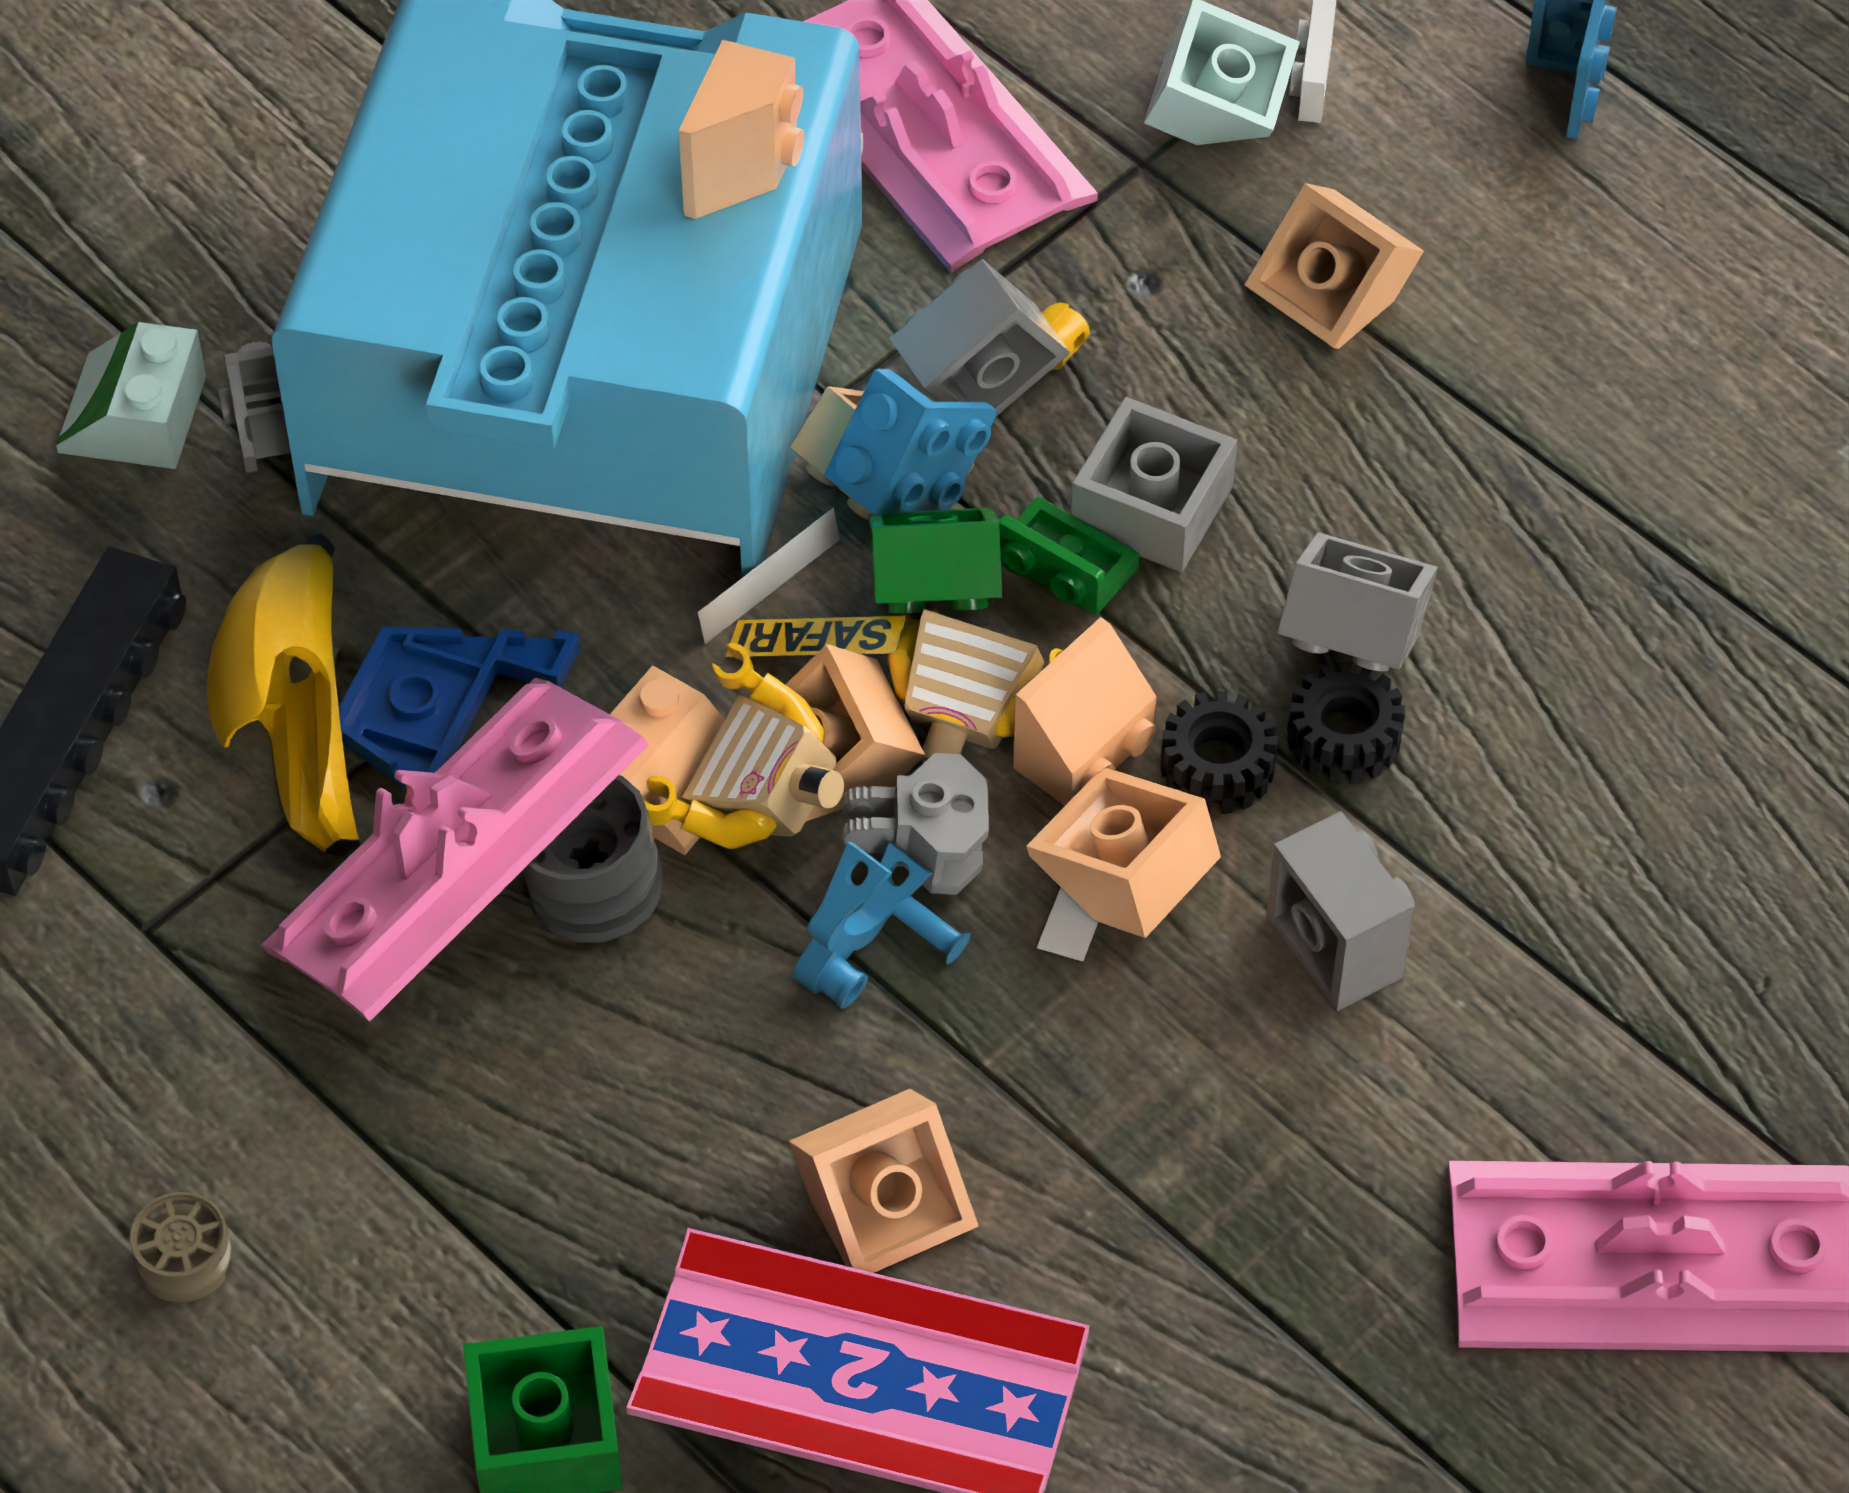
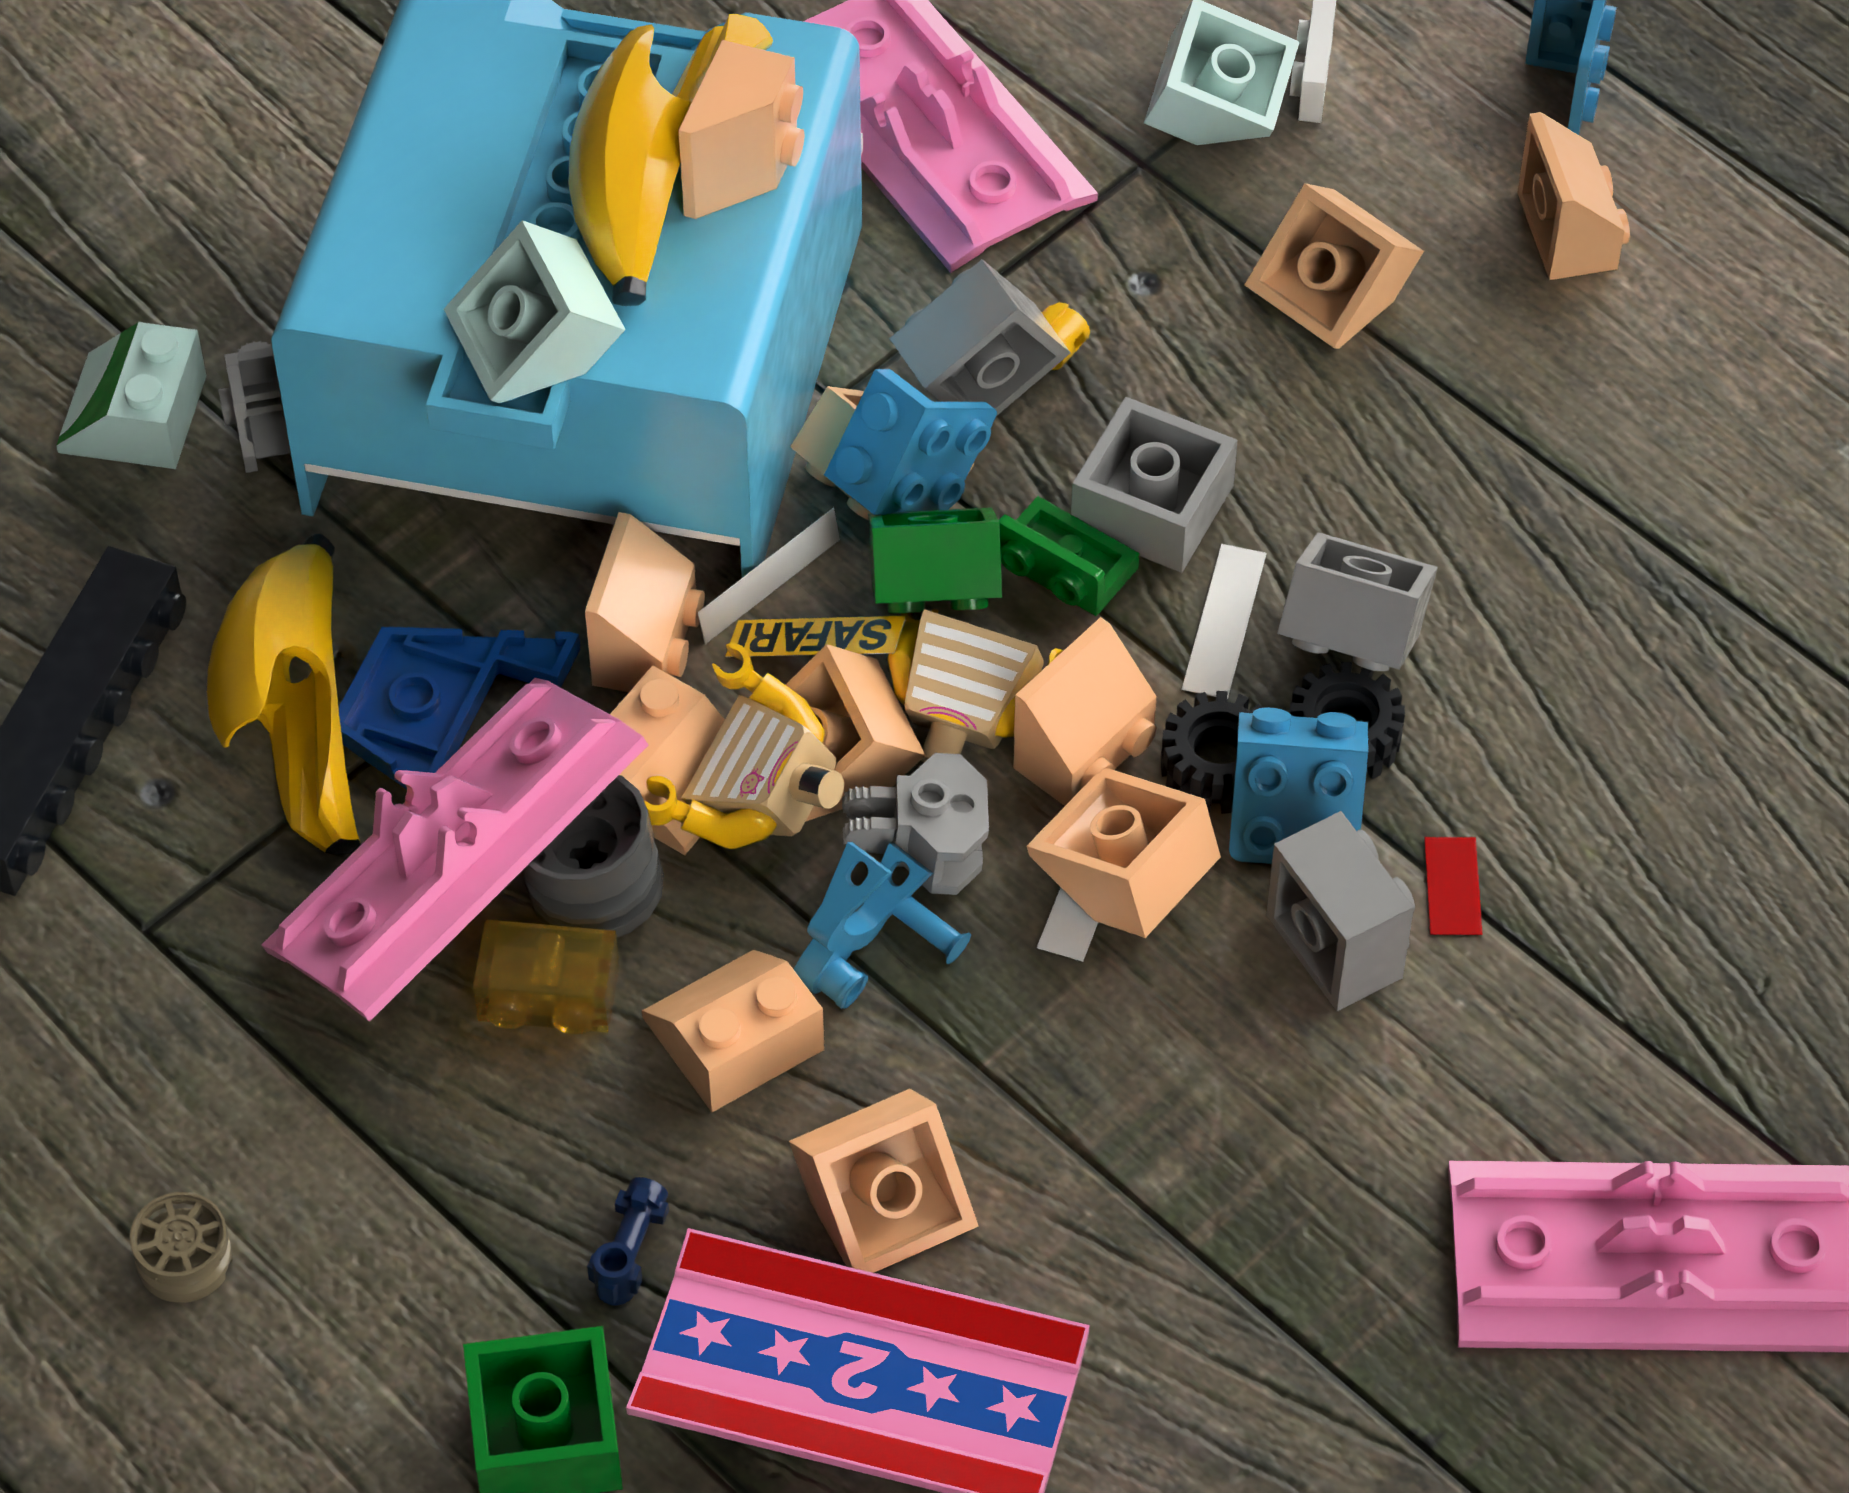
(533, 314): none -> light aqua slope
(546, 976): none -> clear yellow brick
(613, 1263): none -> dark blue bar
(629, 151): none -> yellow piece
(640, 607): none -> light nougat slope
(739, 1026): none -> light nougat slope
(1224, 620): none -> white sticker
(1294, 776): none -> dark azure bracket
(1453, 886): none -> red sticker
(1569, 202): none -> light nougat slope

